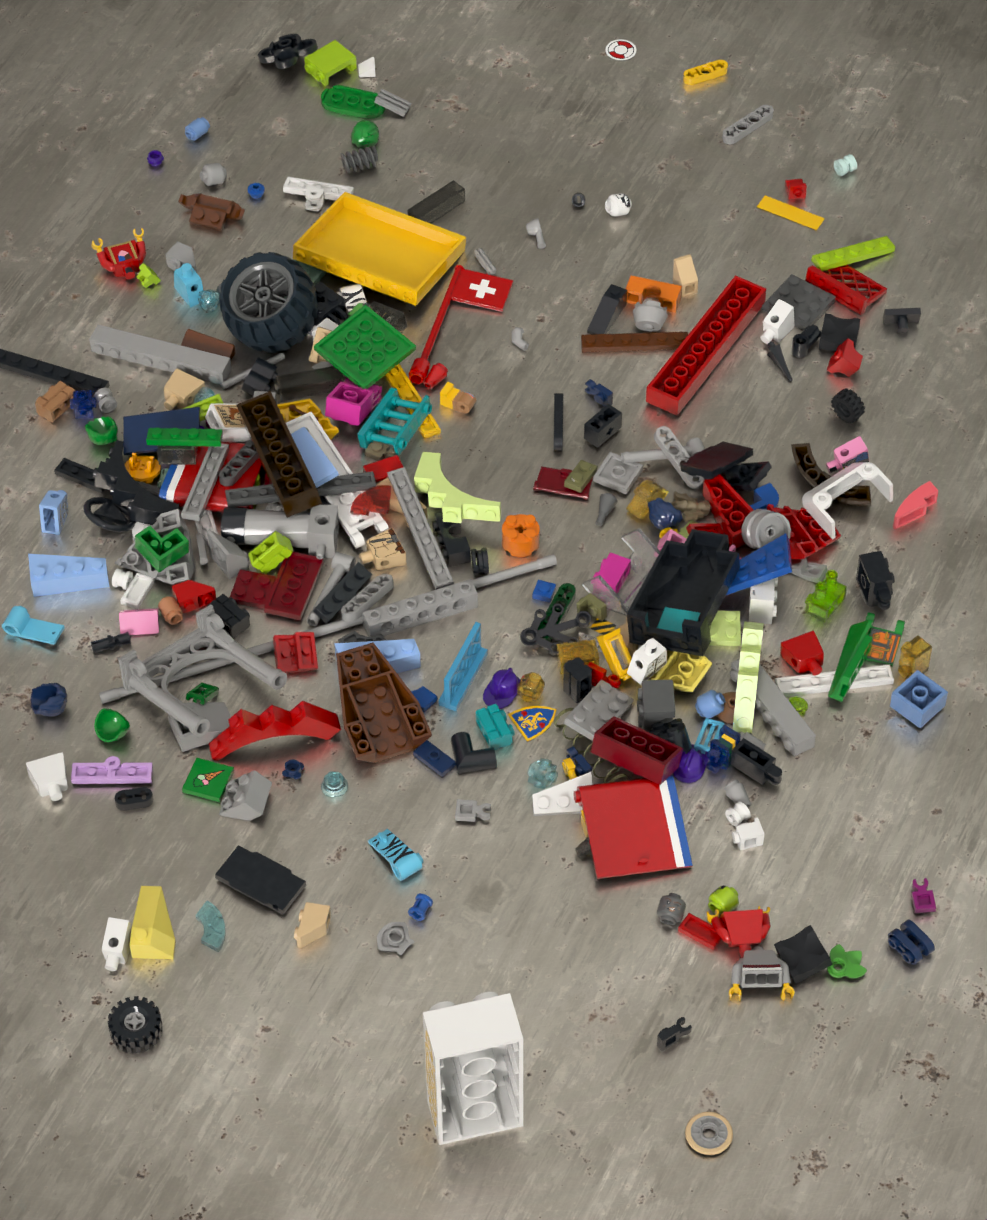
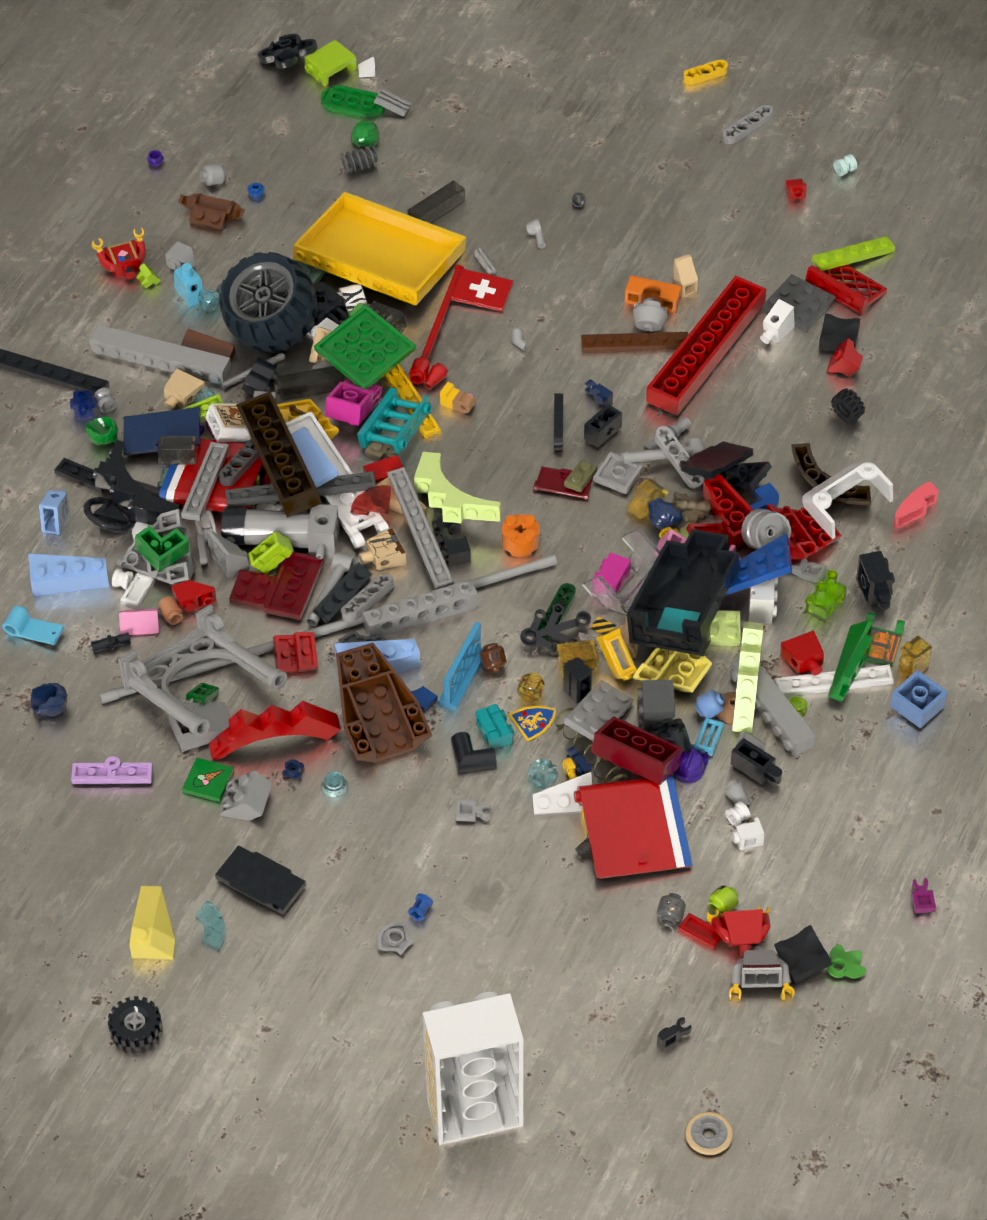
(49, 775): white torso -> none
(54, 402): medium nougat brick -> none
(110, 725): green helmet -> none
(116, 943): white torso -> none
(134, 798): black beam -> none
(143, 468): light orange plate -> none
(184, 437): green plate -> none
(197, 128): medium blue brick -> none
(234, 618): black brick -> none
(313, 923): tan slope -> none
(315, 191): white plate -> none
(401, 858): medium azure door -> none
(434, 758): dark blue plate -> none
(482, 561): black wheel -> none
(493, 657): none -> reddish brown head
(501, 688): dark purple piece -> none
(544, 591): blue plate -> none
(593, 606): olive bracket -> none
(599, 673): red plate -> none
(606, 504): dark grey cone -> none
(608, 310): black slope -> none
(618, 204): white head -> none
(620, 49): sticker -> none
(652, 657): white torso -> none
(676, 429): none -> light grey pin
(721, 749): clear blue hips -> none
(776, 355): black piece -> none
(790, 212): yellow sticker -> none
(805, 340): black piece -> none
(848, 453): bright pink torso -> none
(902, 317): black tile -> none
(910, 942): dark blue brick -> none

